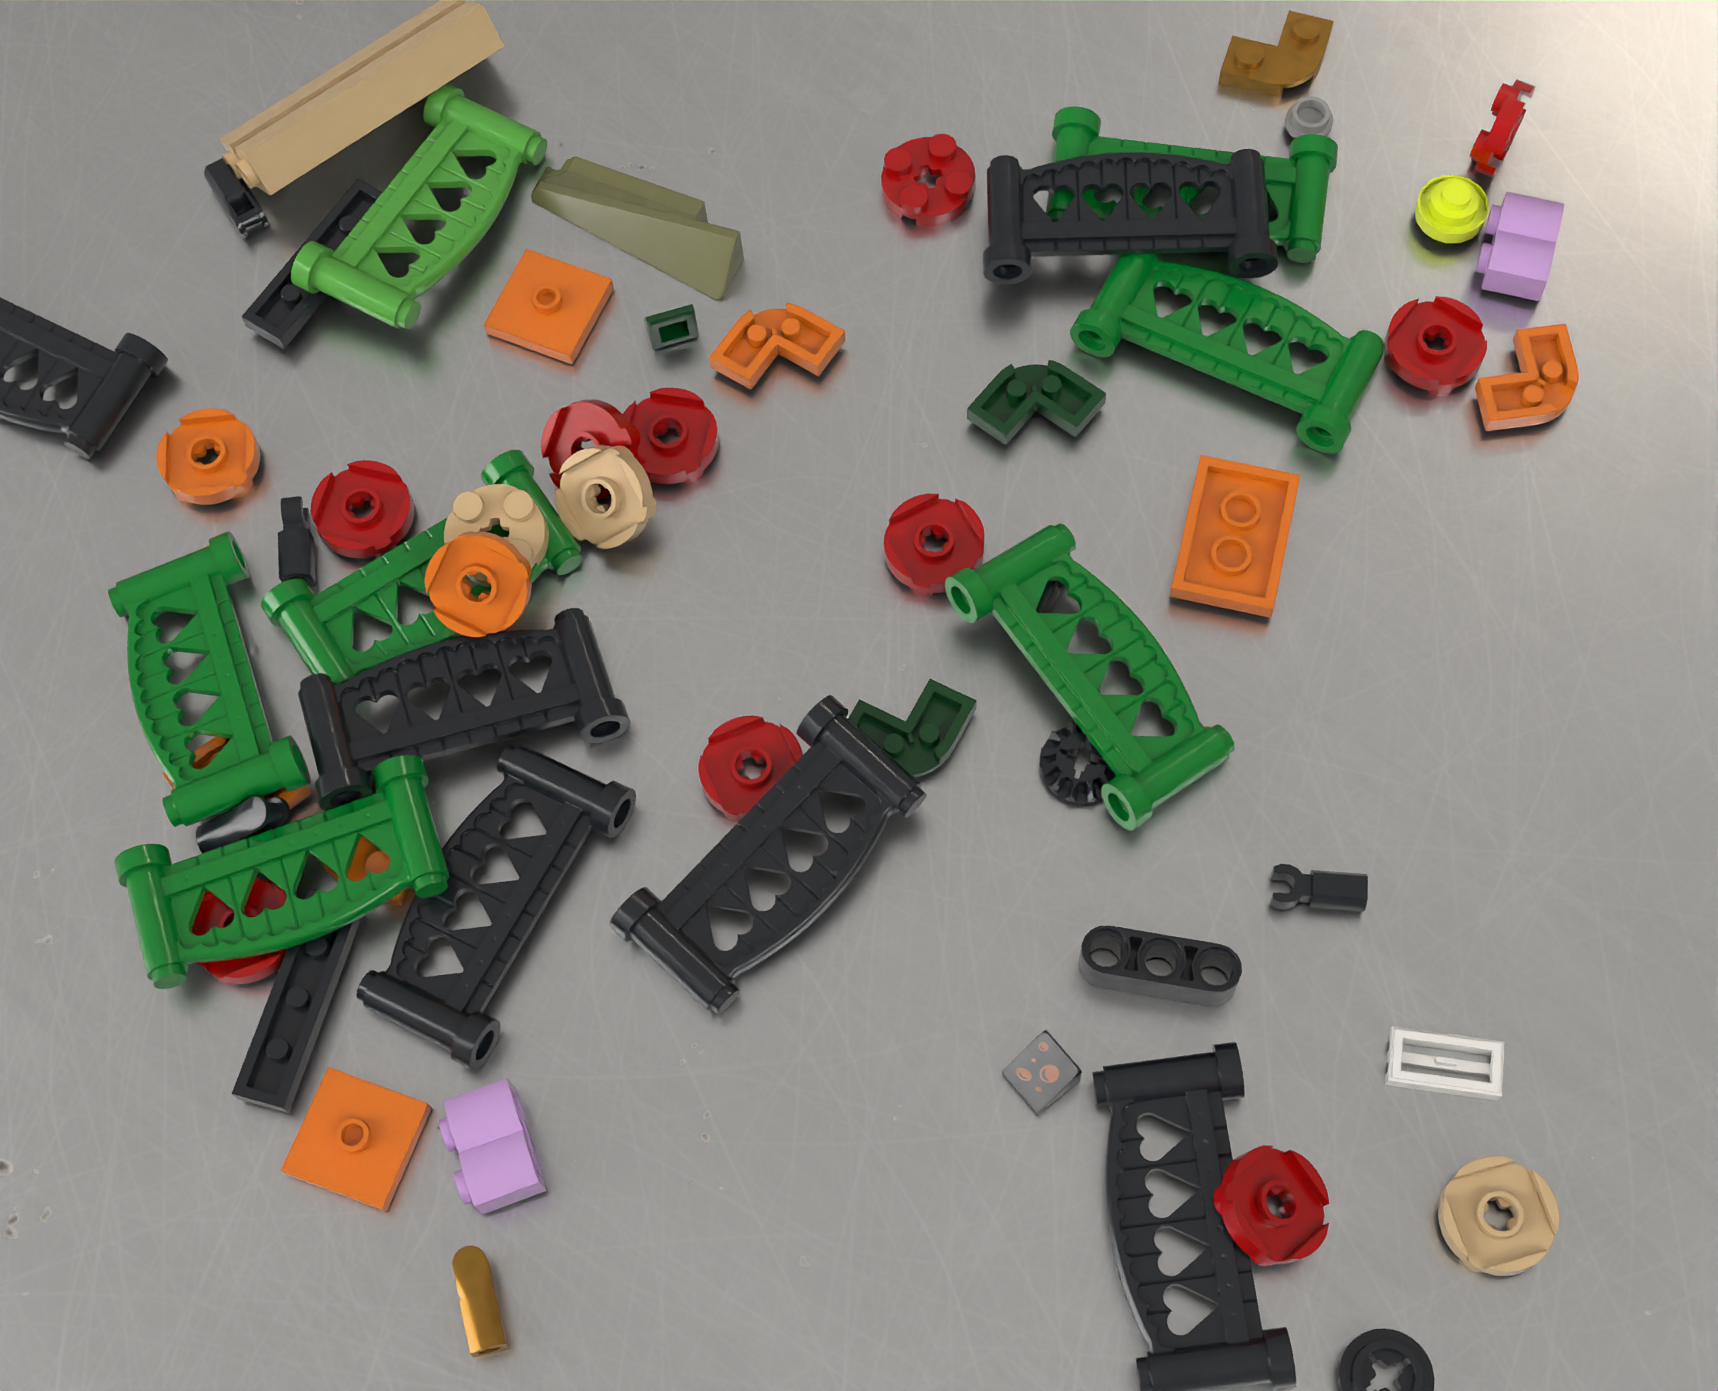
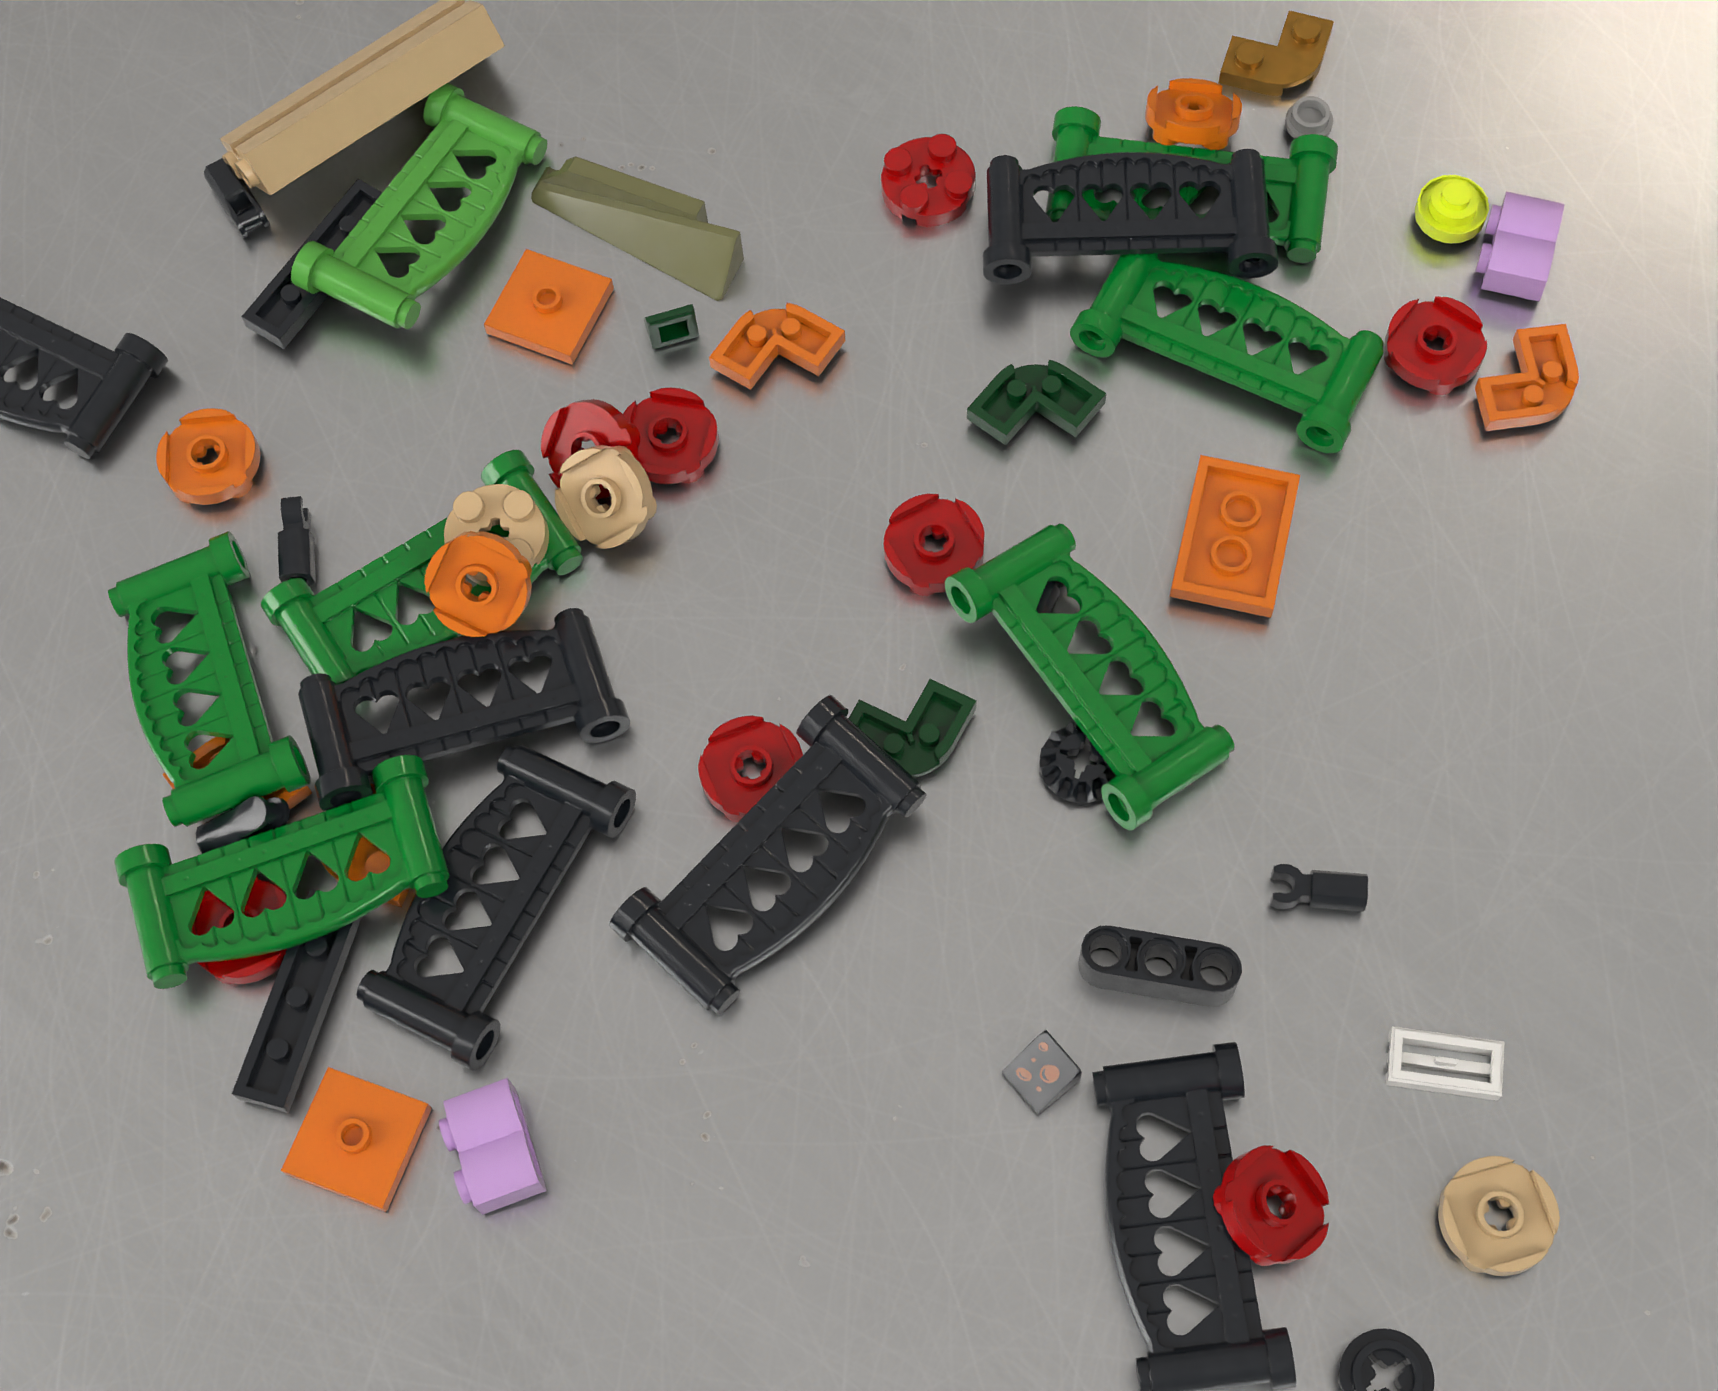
(350, 488): red plate -> none
(478, 1302): pearl gold bar -> none
(1193, 114): none -> orange plate
(1509, 115): red plate -> none

